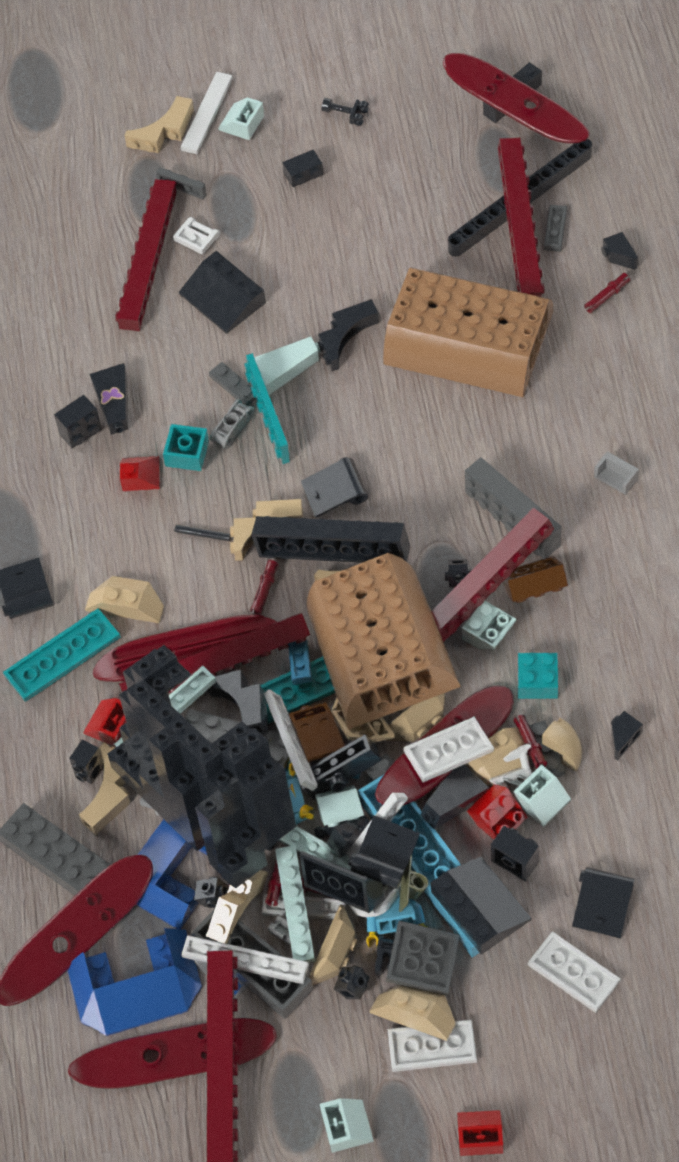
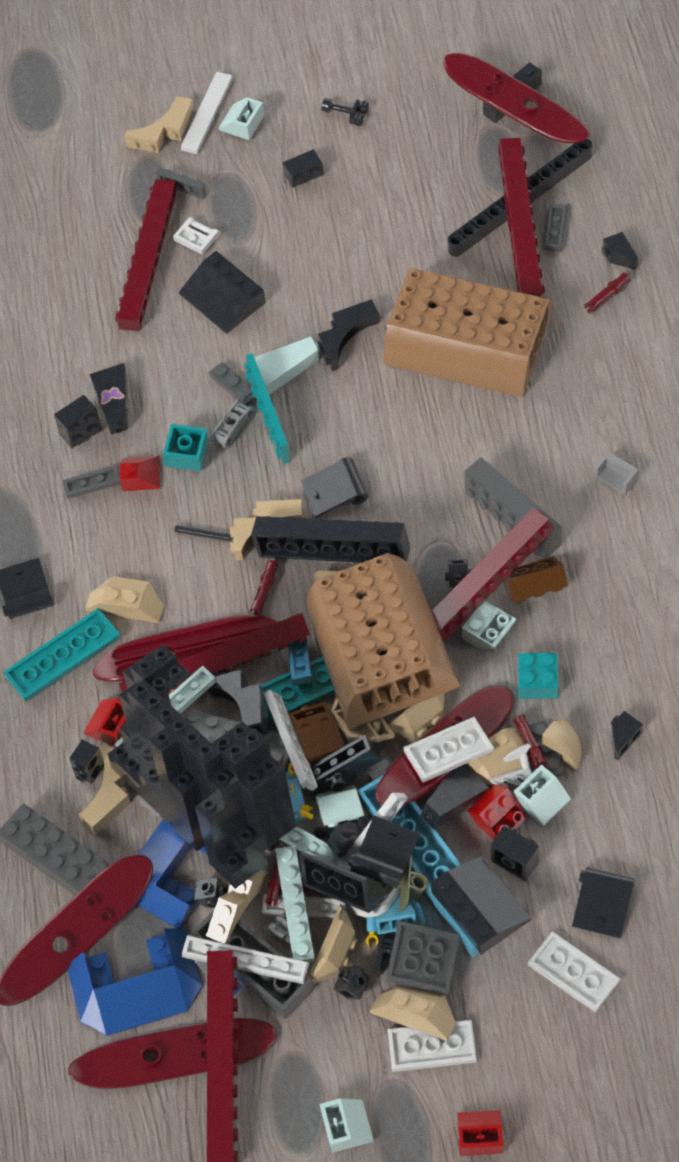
(91, 482): none -> dark grey plate

